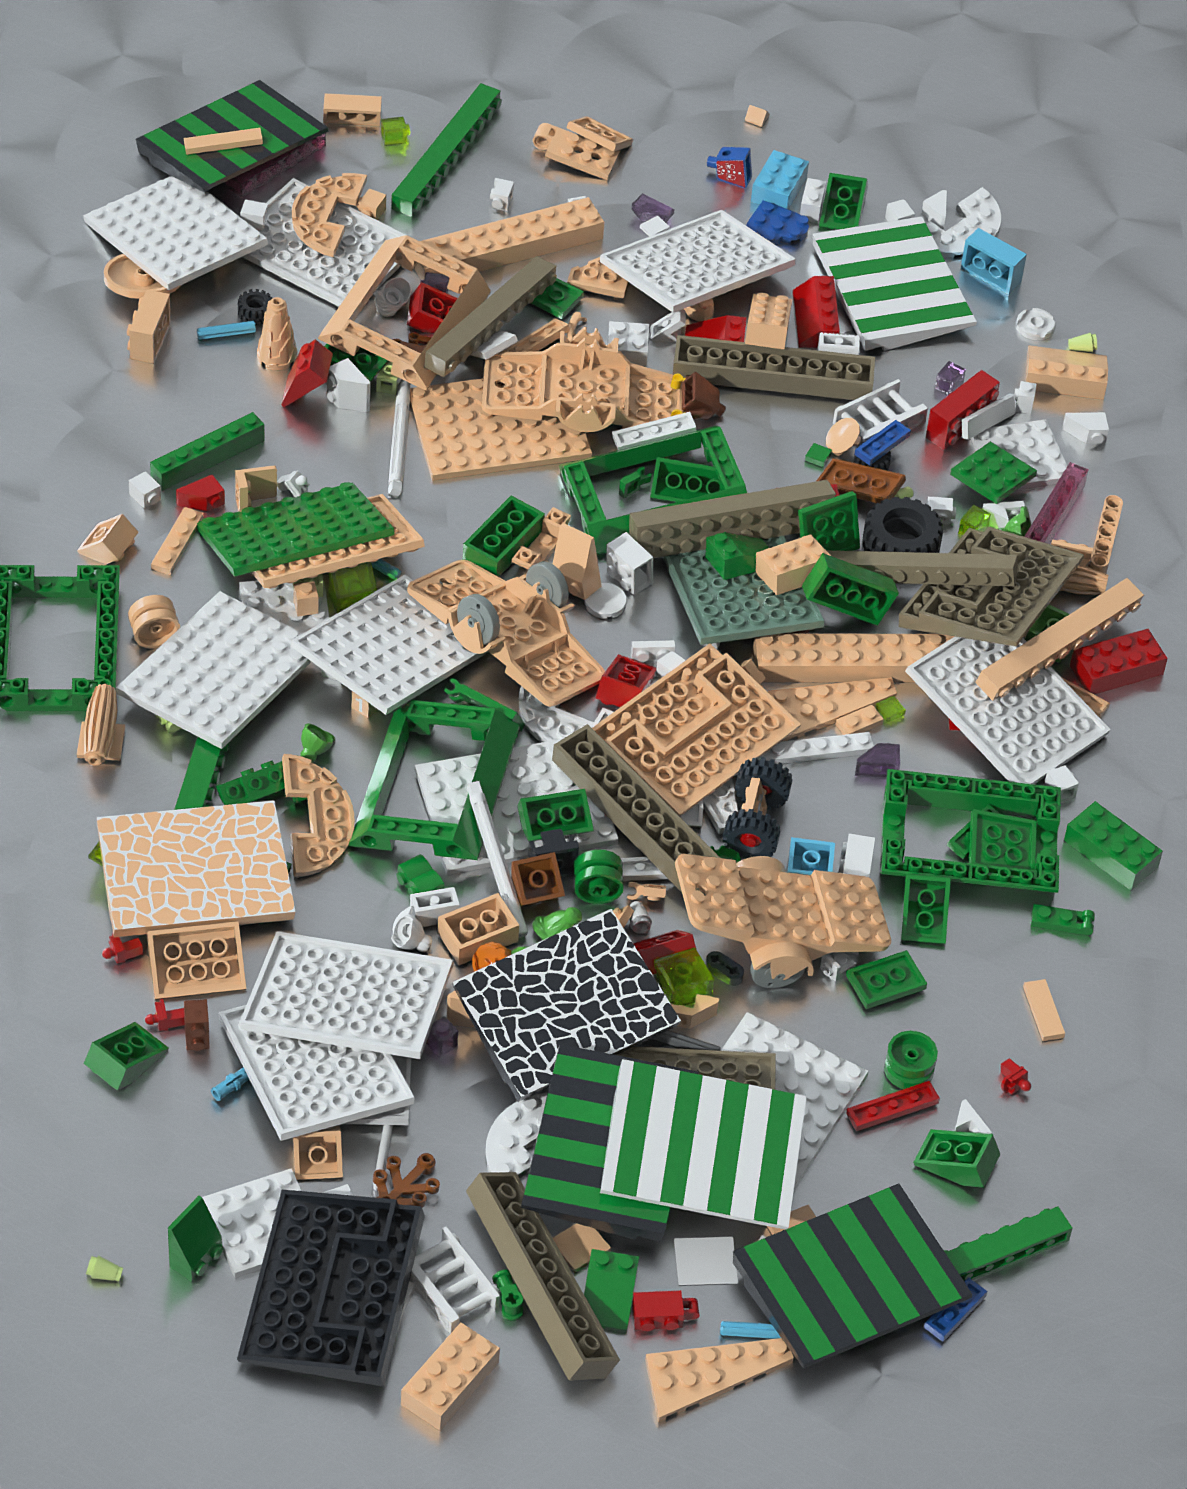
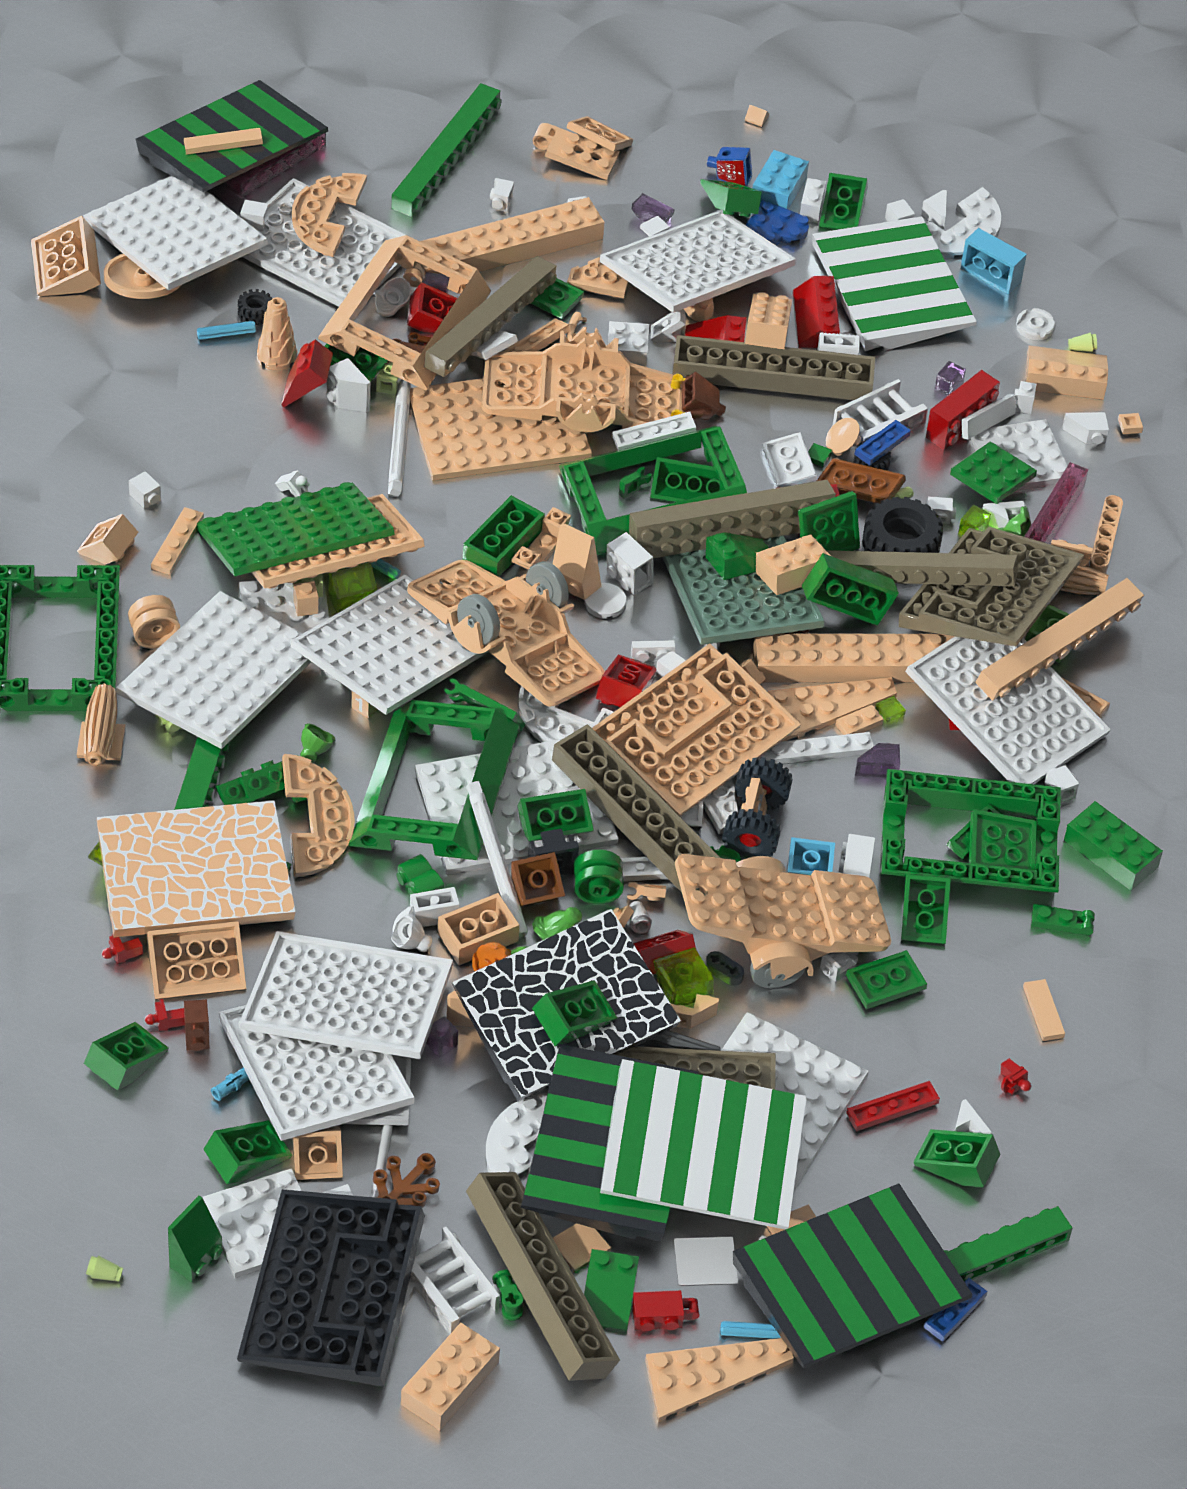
(66, 259): none -> light nougat slope
(149, 326): light nougat brick -> none
(201, 495): red slope -> none
(207, 451): green brick -> none
(246, 1151): none -> green slope
(255, 485): light nougat bracket -> none
(352, 109): light nougat brick -> none
(372, 204): light nougat brick -> none
(394, 131): clear neon green brick -> none
(413, 276): none -> light nougat tile
(573, 1012): none -> green slope
(732, 197): none -> green slope
(789, 460): none -> white tile
(910, 1059): green wheel -> none
(1118, 662): red brick -> none
(1130, 423): none -> light nougat plate

